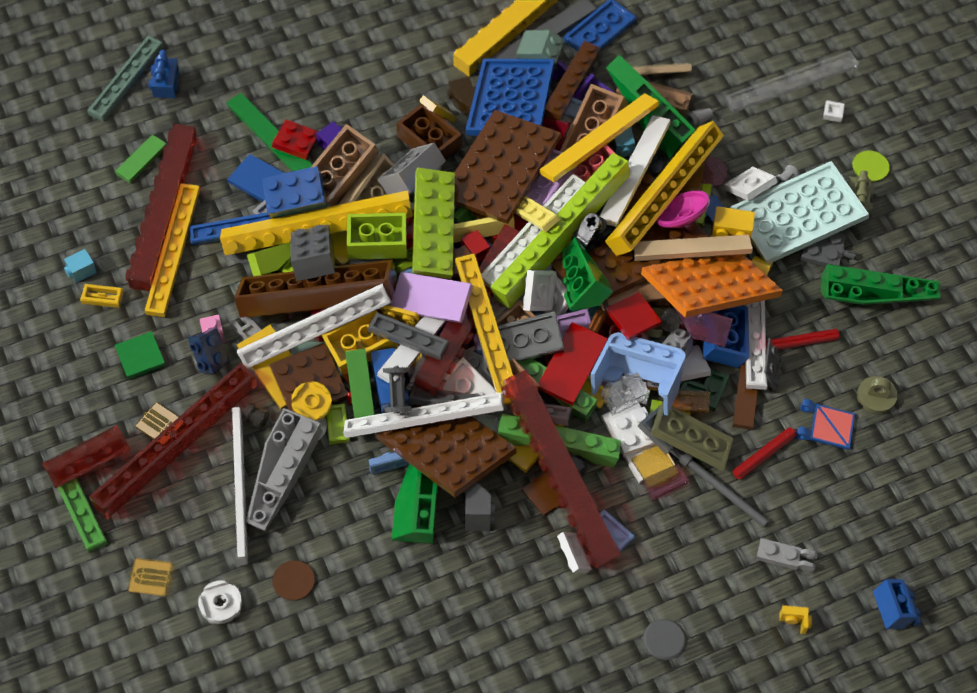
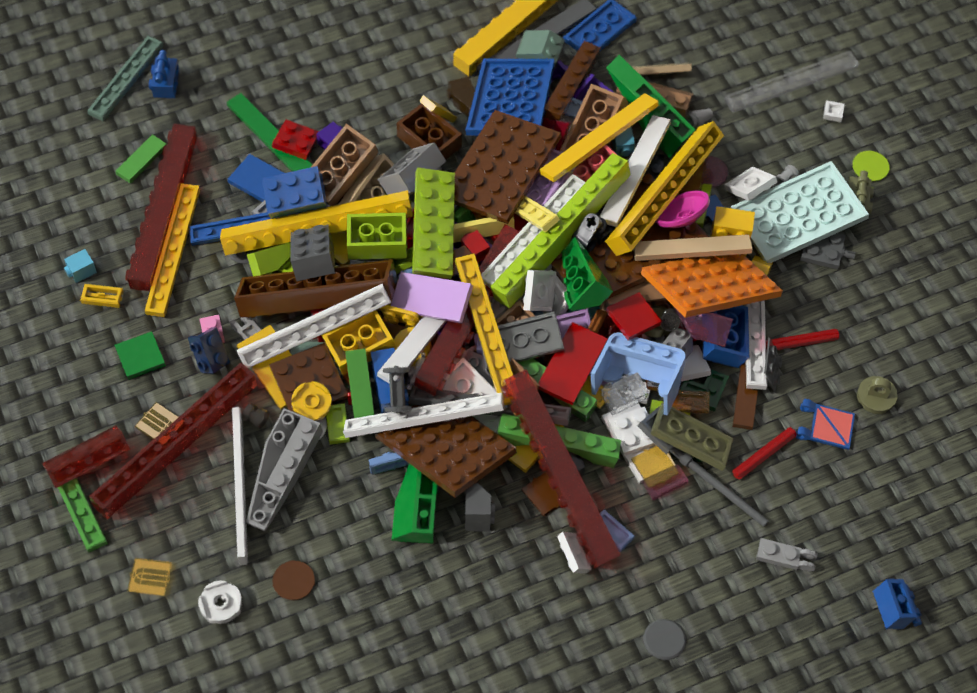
(408, 336): dark grey tile -> none
(793, 615): yellow bracket -> none
(875, 287): green wedge -> none

